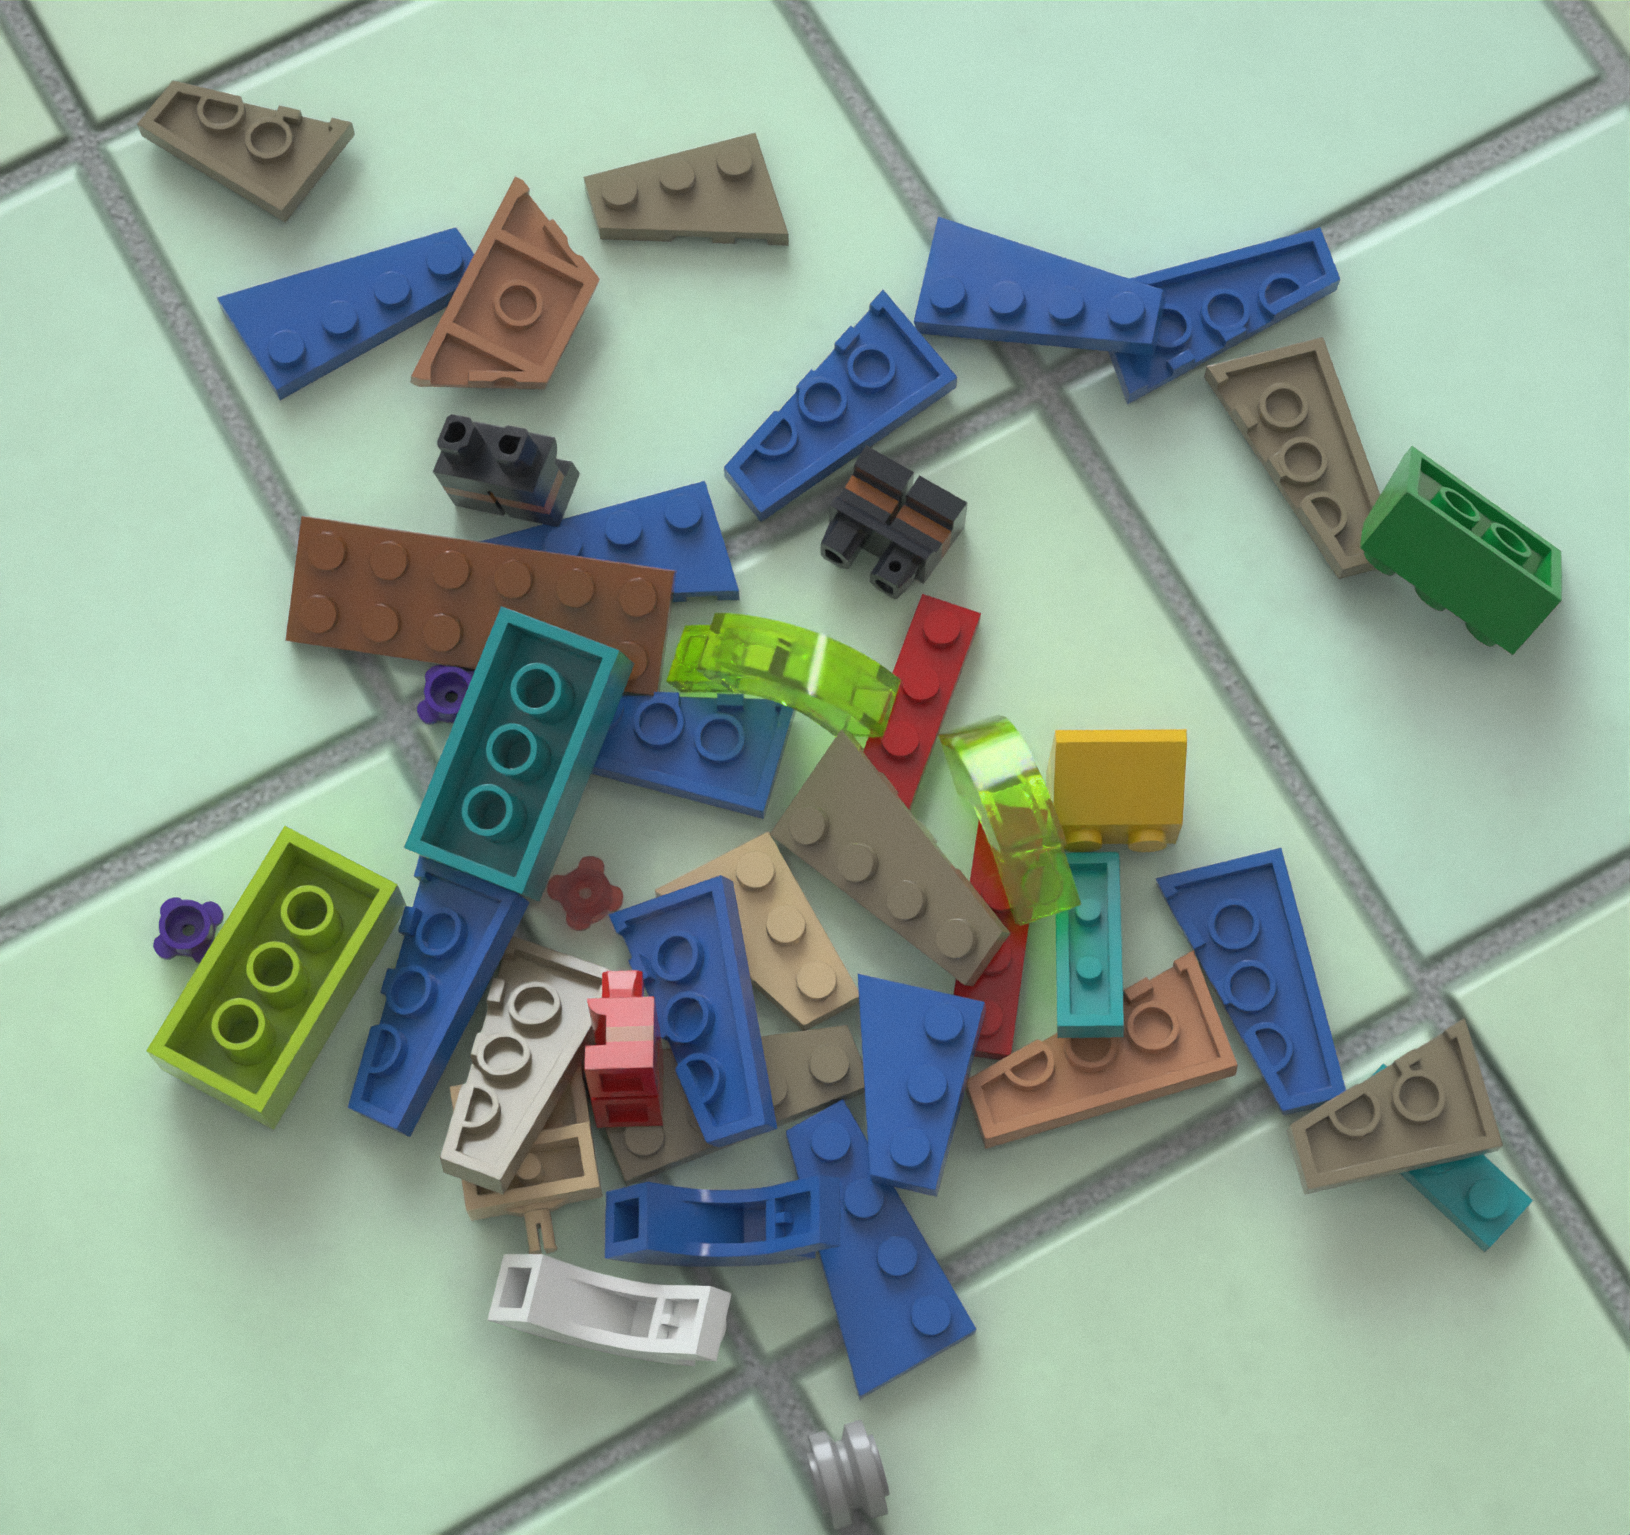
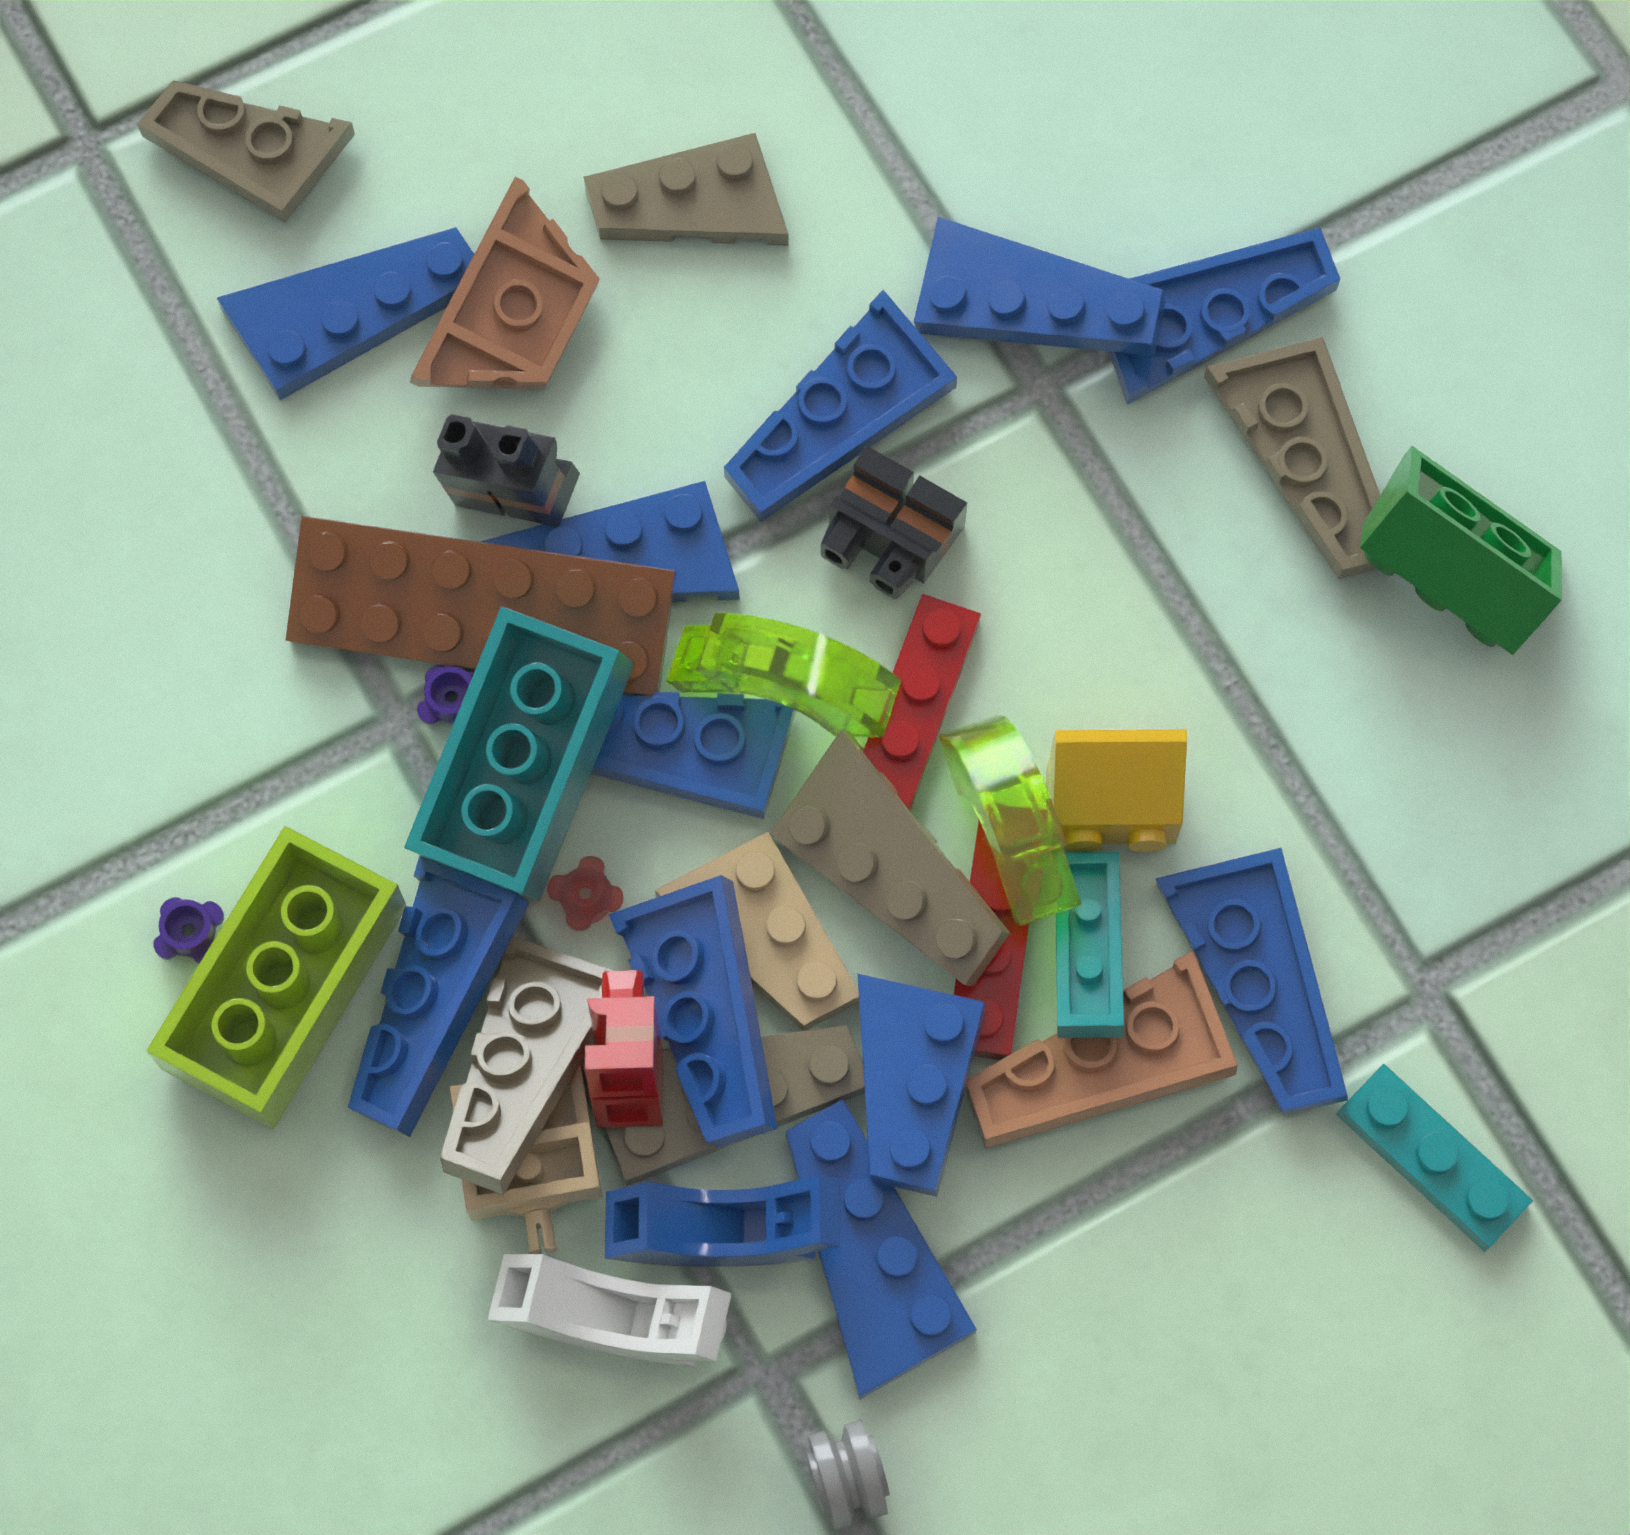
(1402, 1119): dark tan wing -> none

